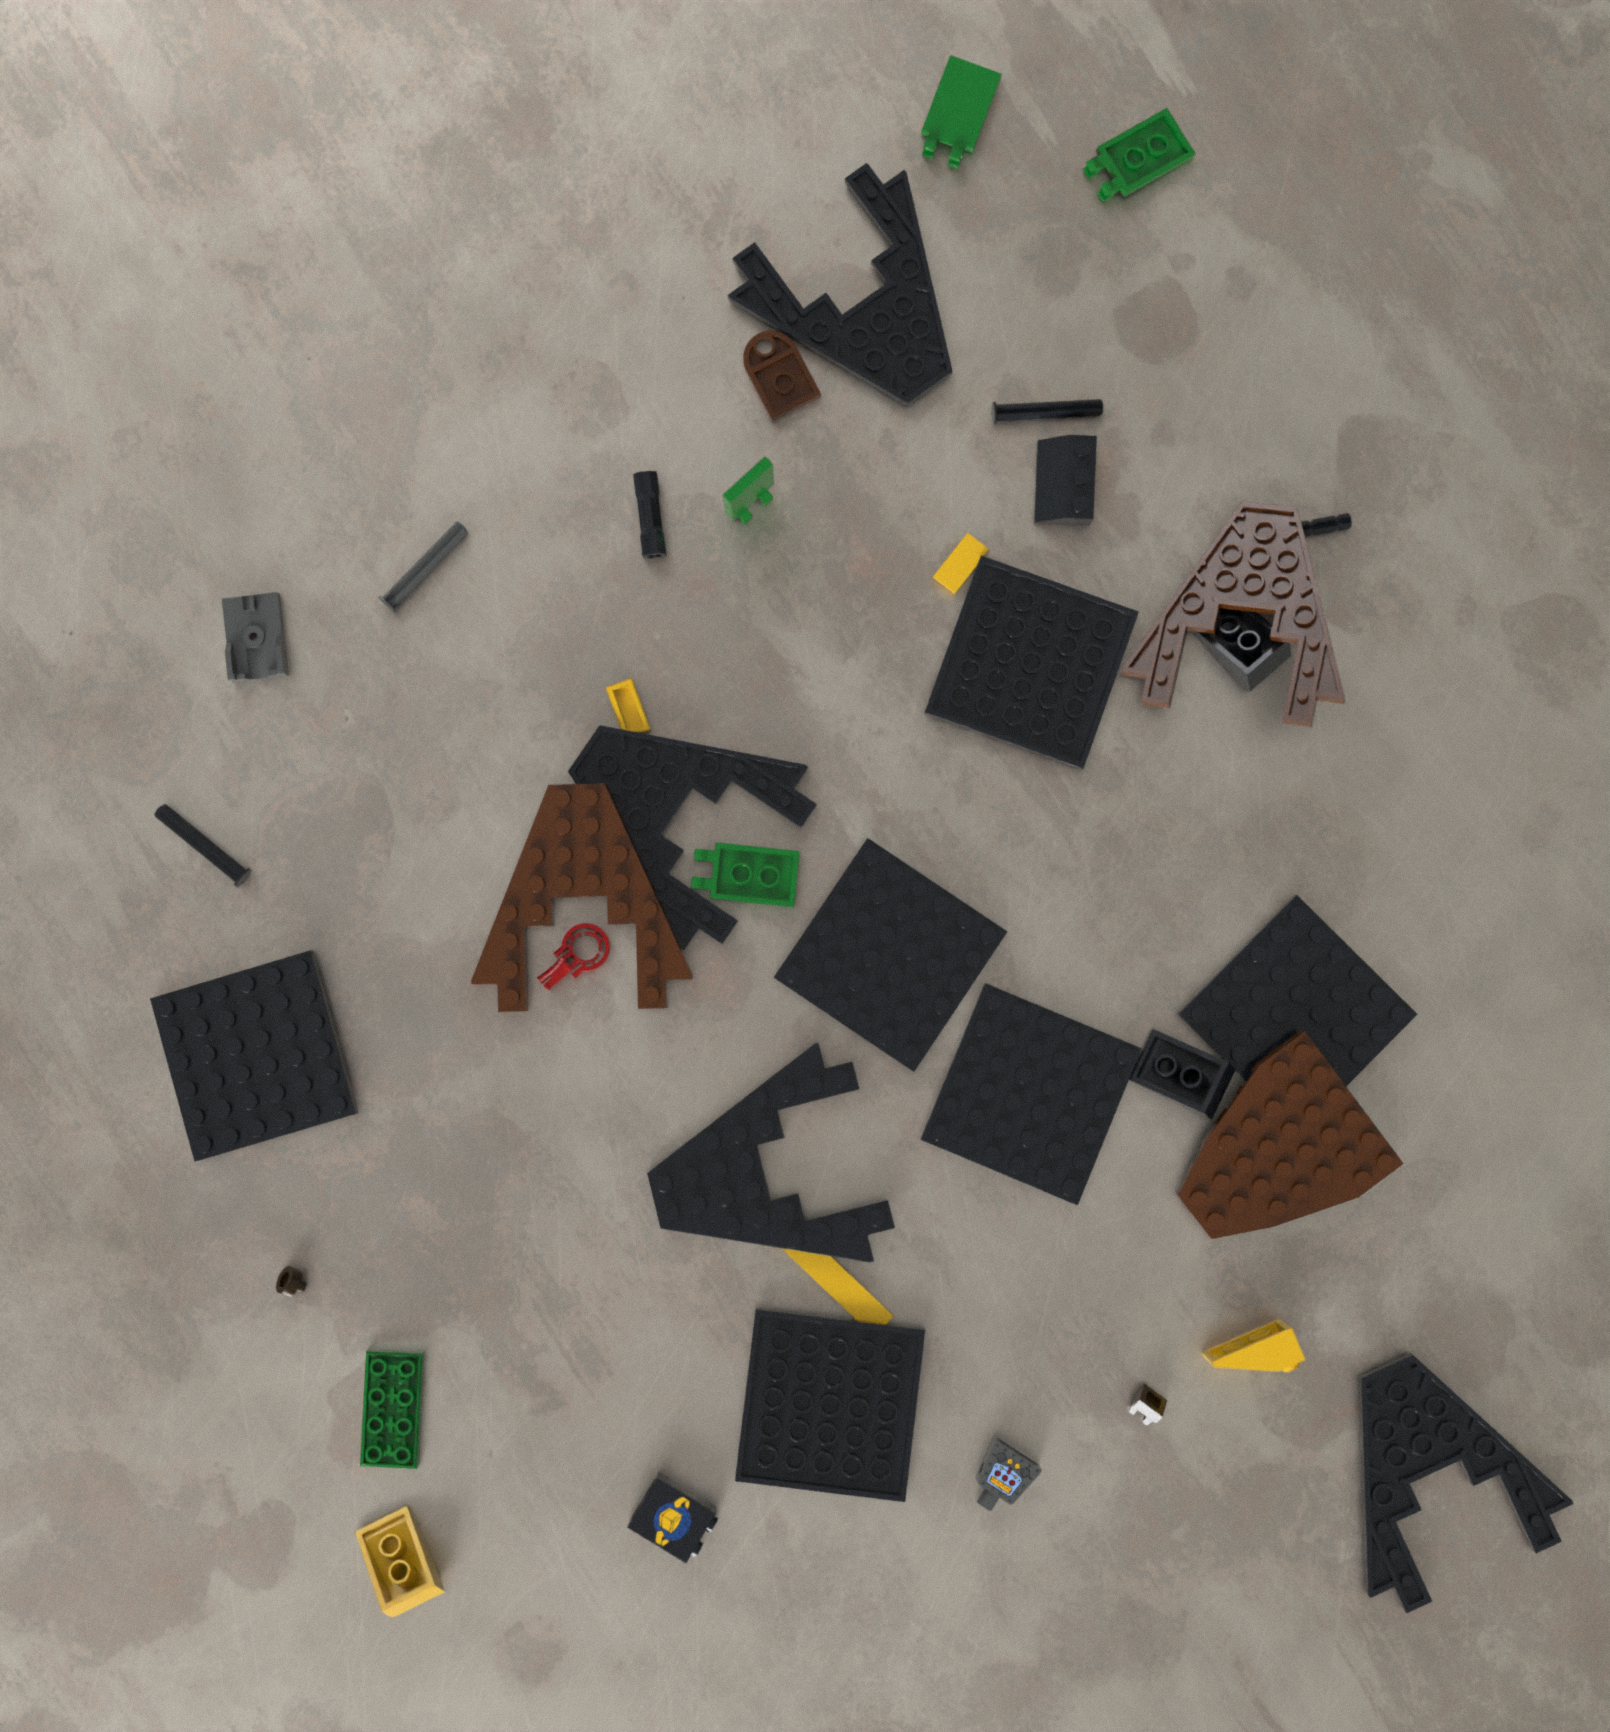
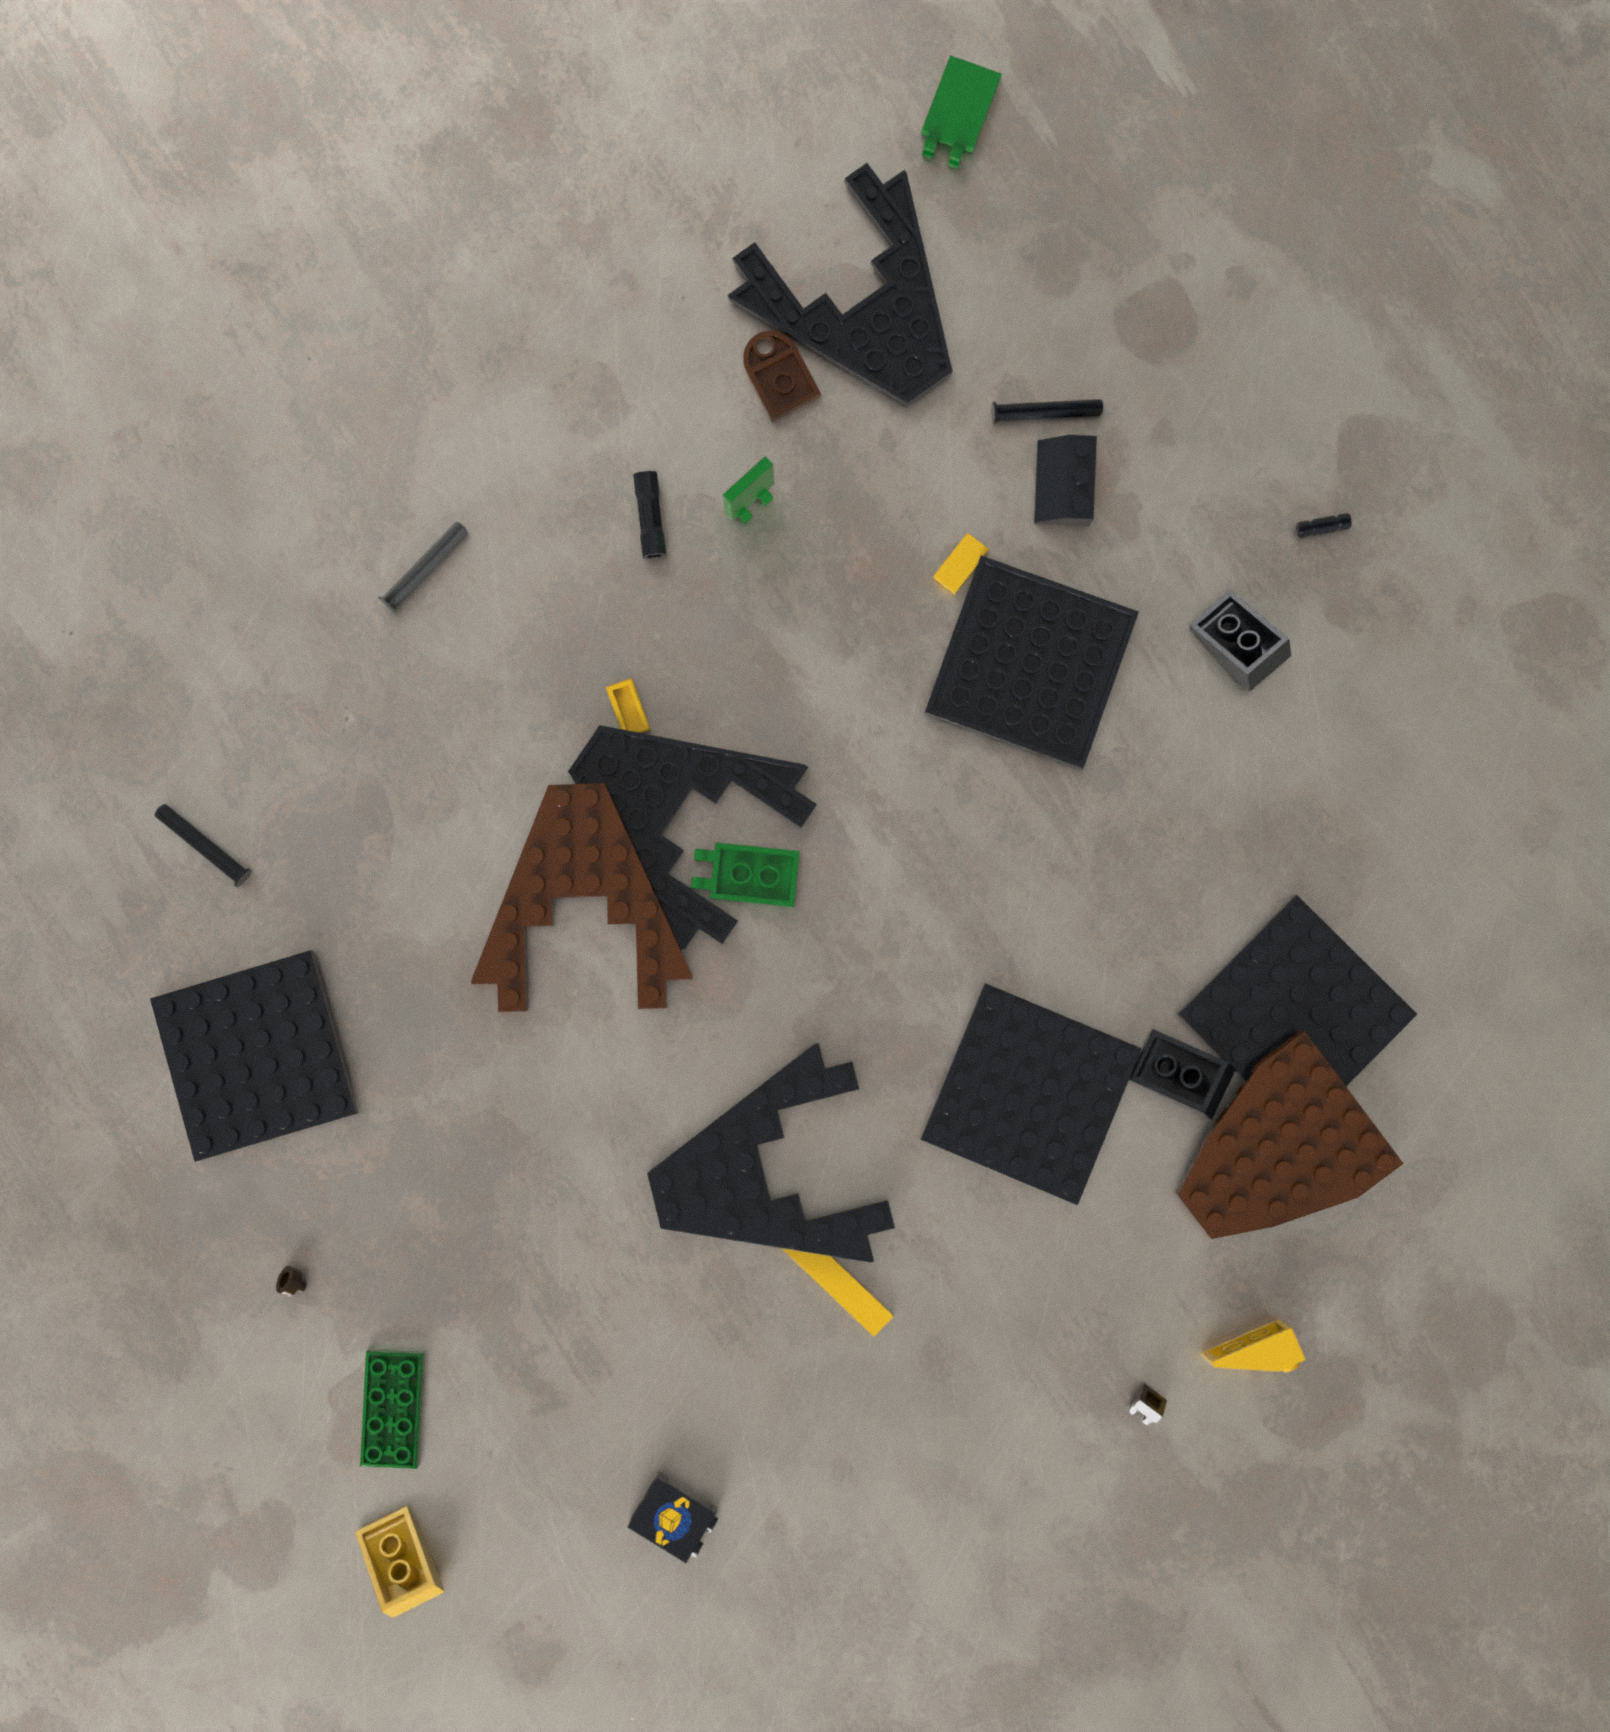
(260, 657): dark grey piece -> none
(561, 968): red pin -> none
(830, 1405): black plate -> none
(890, 954): black plate -> none
(1004, 1474): dark grey torso -> none
(1140, 155): green tile -> none
(1250, 566): wing -> none
(1413, 1429): black wing -> none

